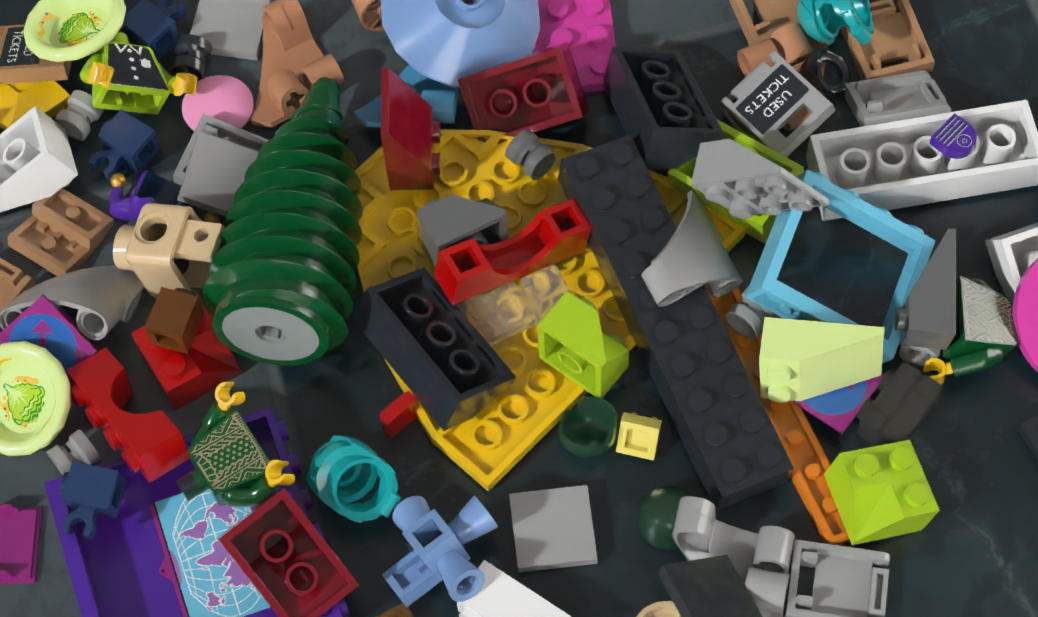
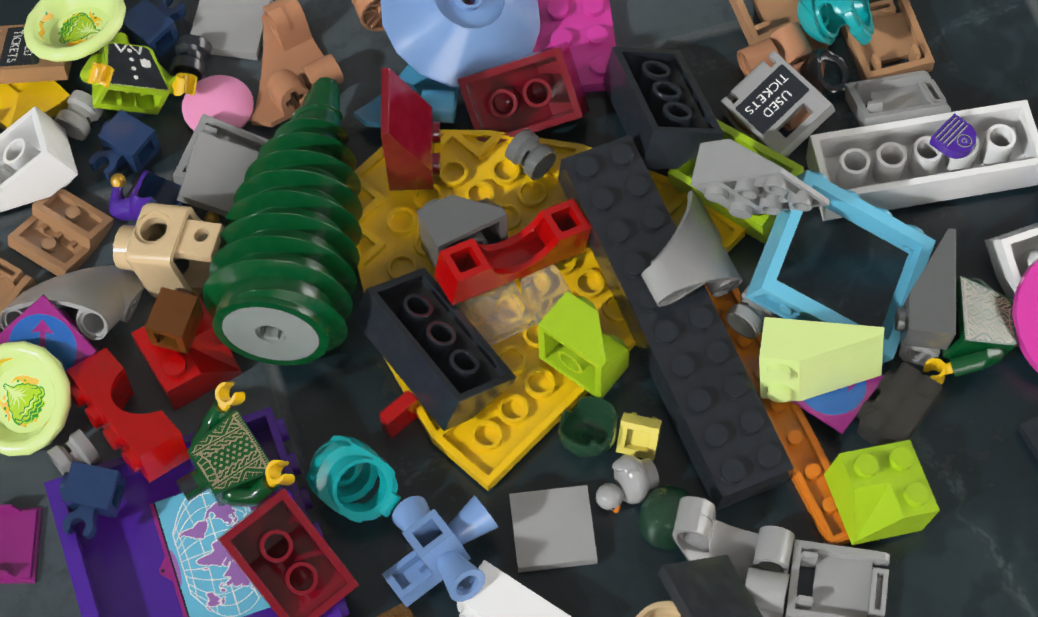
(632, 483): none -> light grey animal

